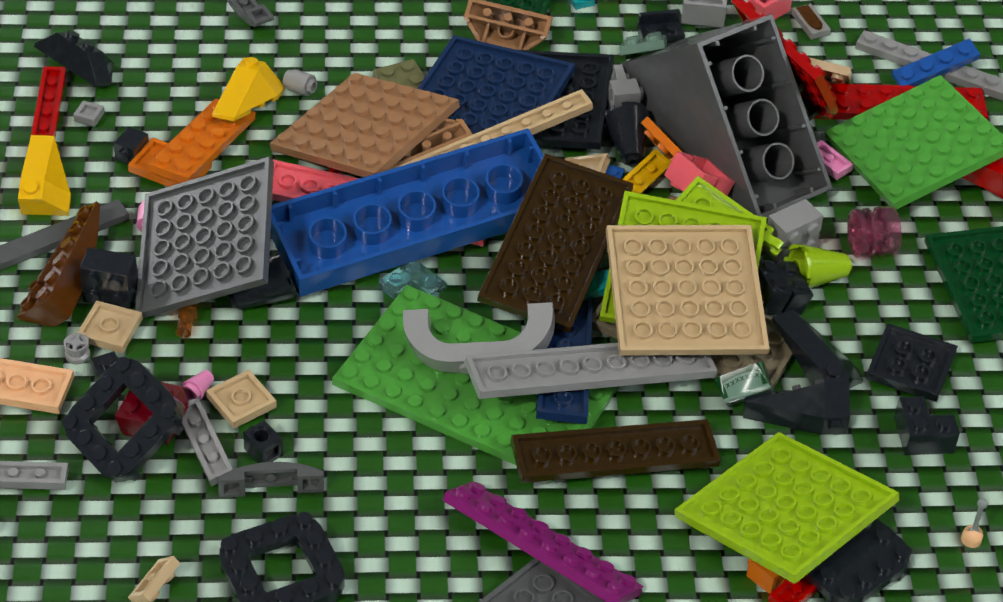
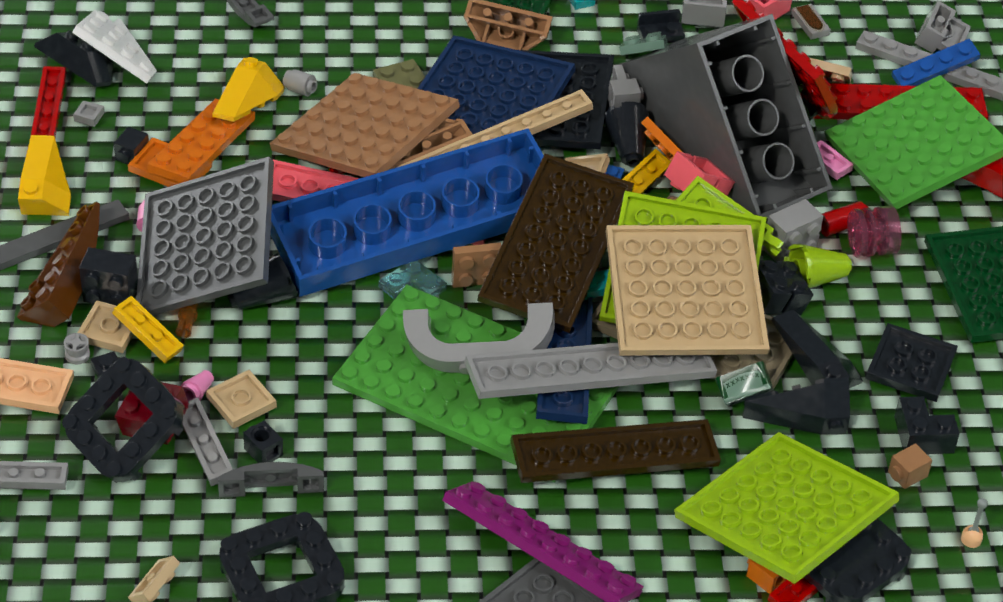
(116, 43): none -> white wing
(147, 329): none -> yellow plate
(472, 264): none -> medium nougat plate
(836, 220): none -> red brick
(910, 466): none -> medium nougat brick
(941, 29): none -> light grey brick

